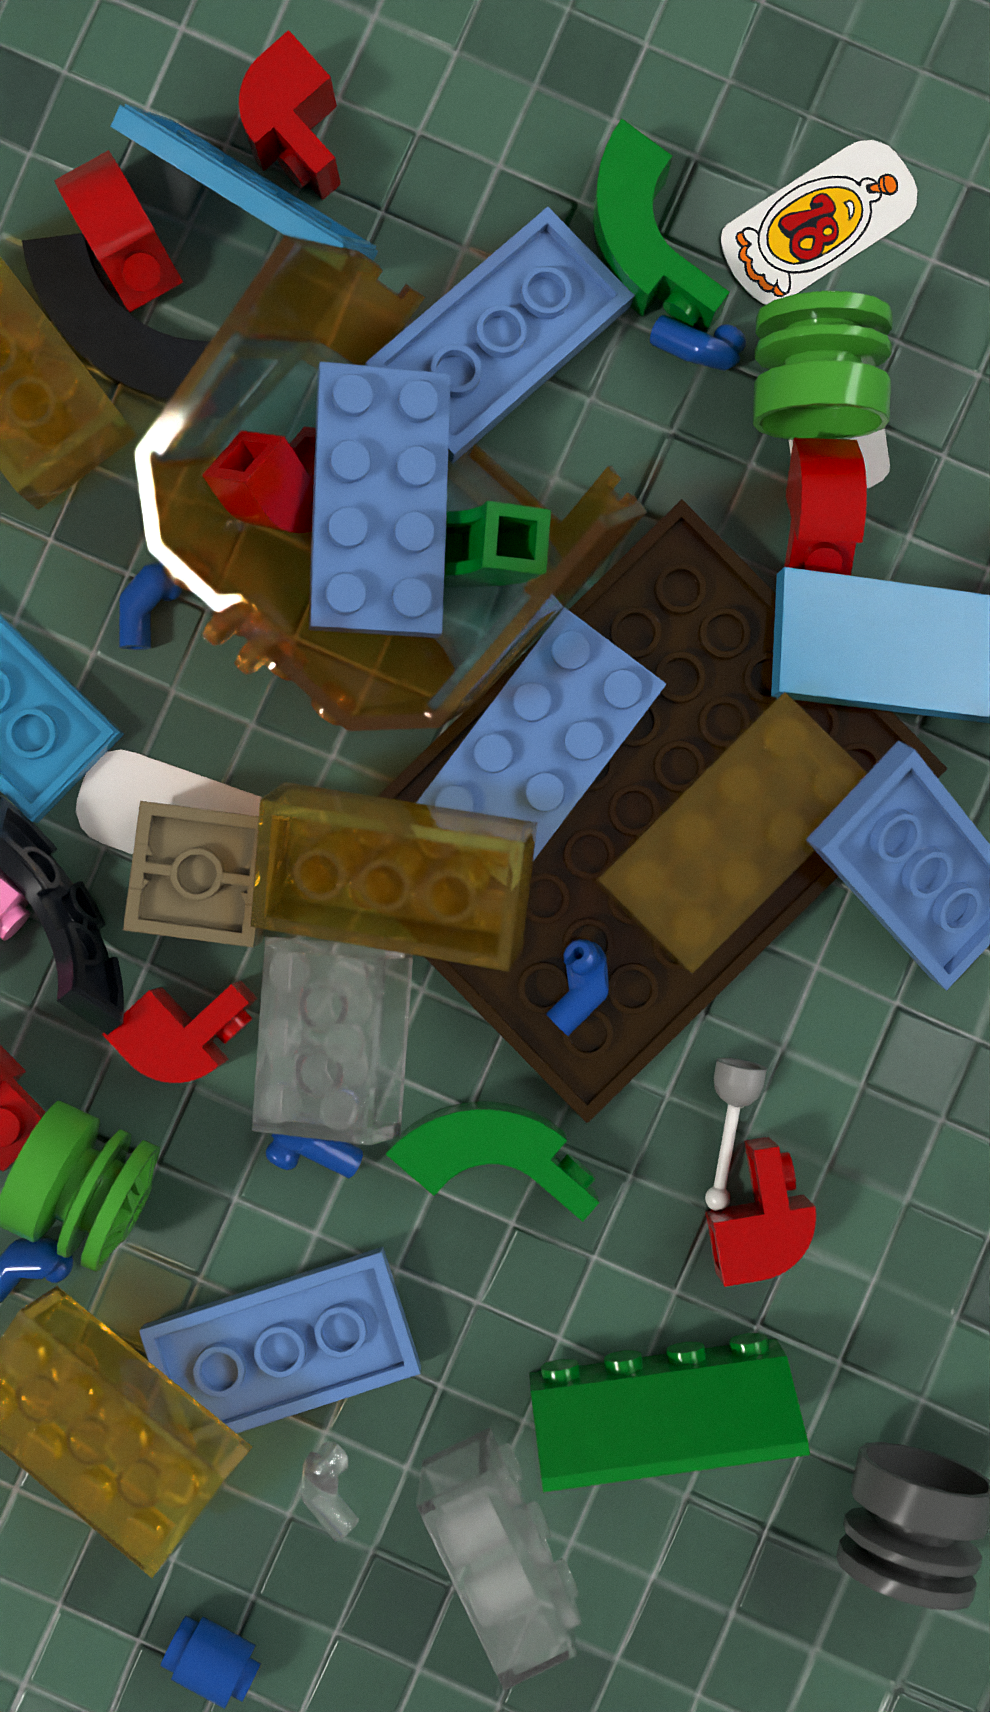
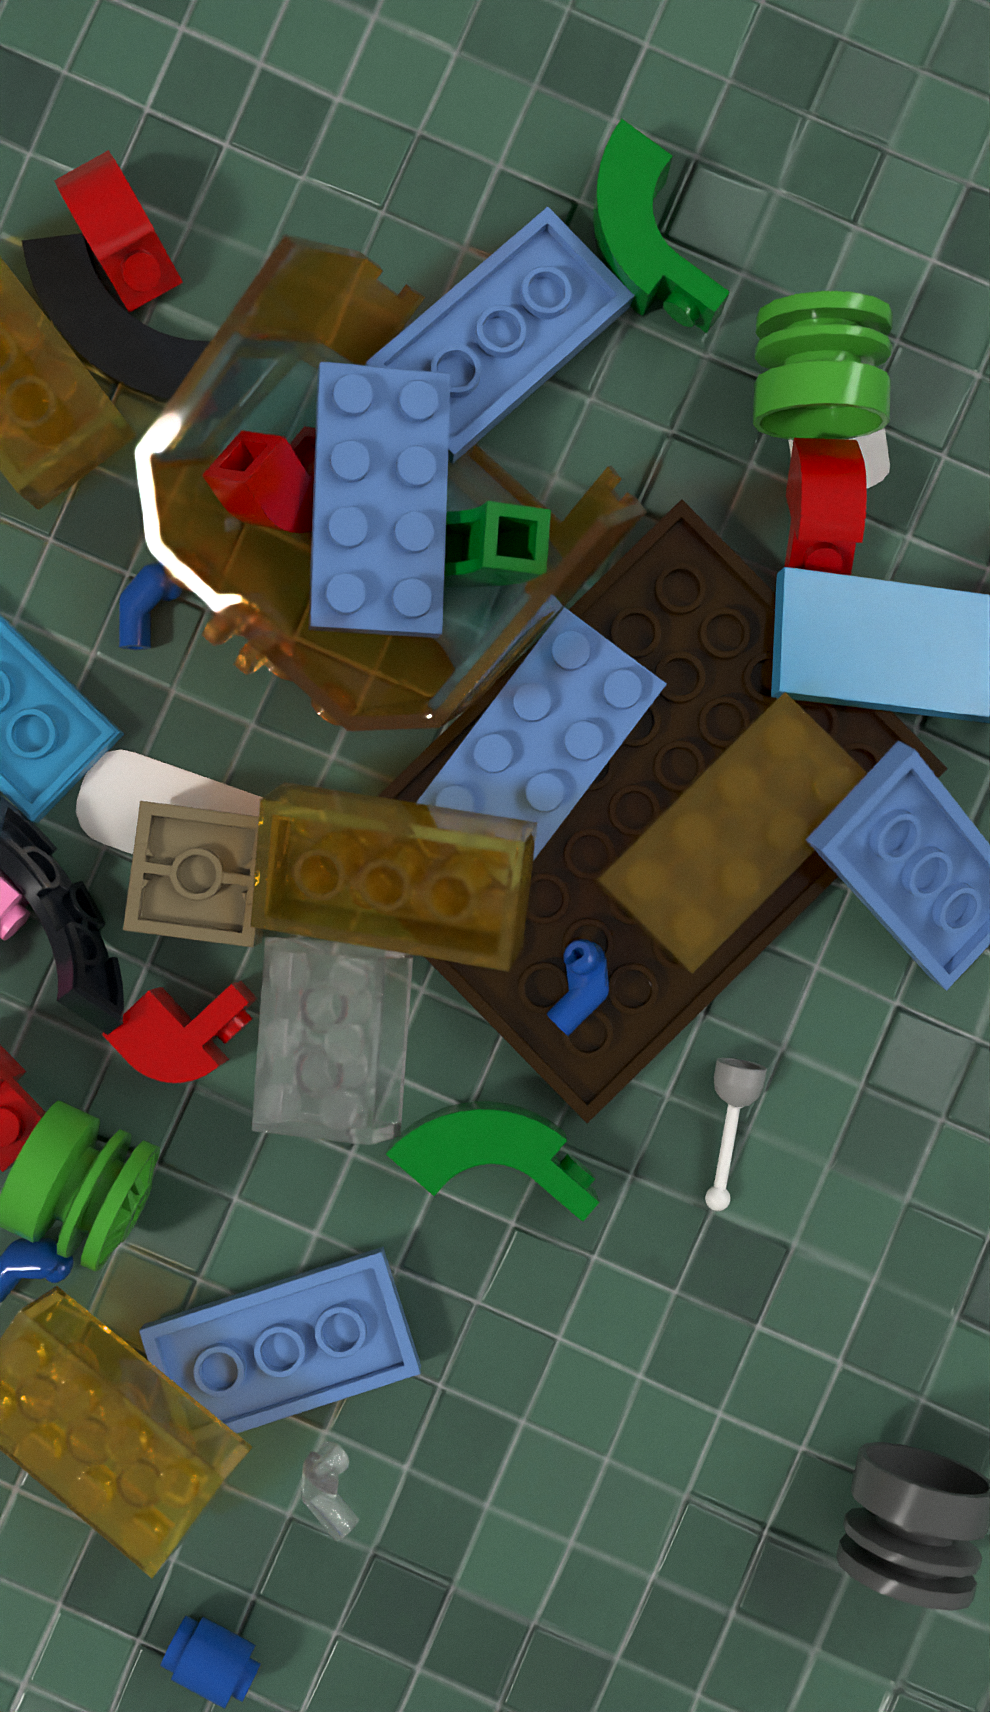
(234, 180): dark azure tile -> none
(280, 104): red brick -> none
(334, 1155): blue arm -> none
(499, 1557): clear brick -> none
(665, 1412): green slope -> none
(696, 346): blue arm -> none
(771, 1233): red brick -> none
(819, 221): sticker -> none

